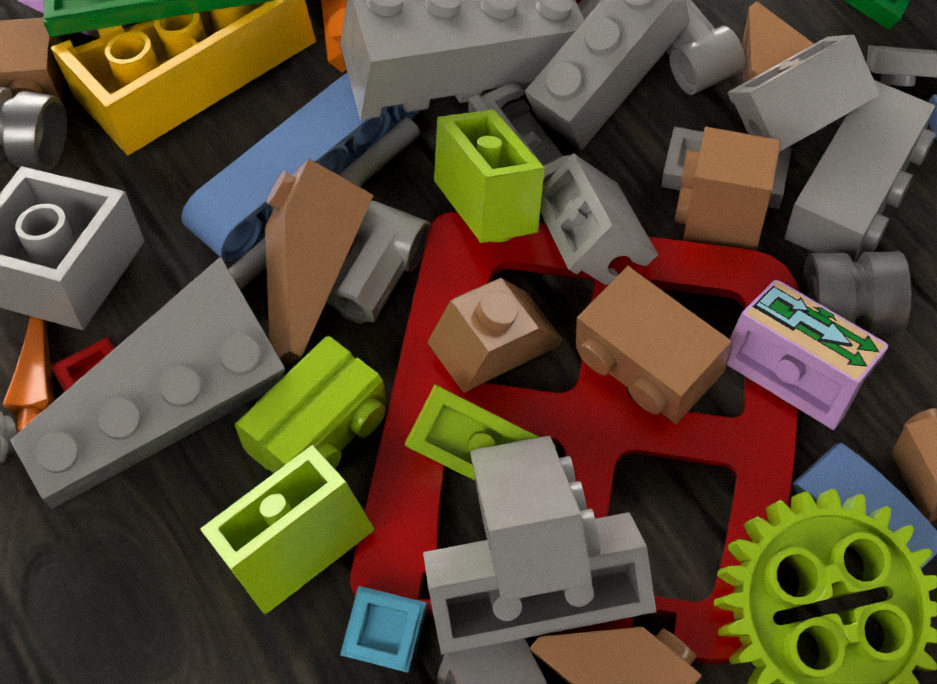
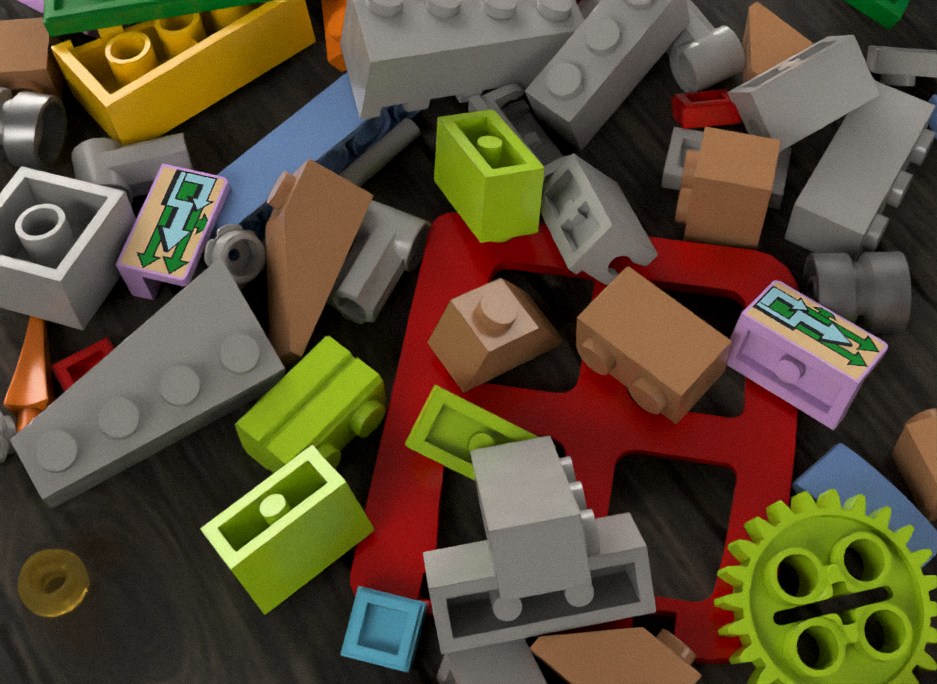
(40, 570): none -> clear yellow plate
(128, 166): none -> light grey piece
(171, 229): none -> panel
(248, 247): none -> light grey plate
(704, 109): none -> red tile

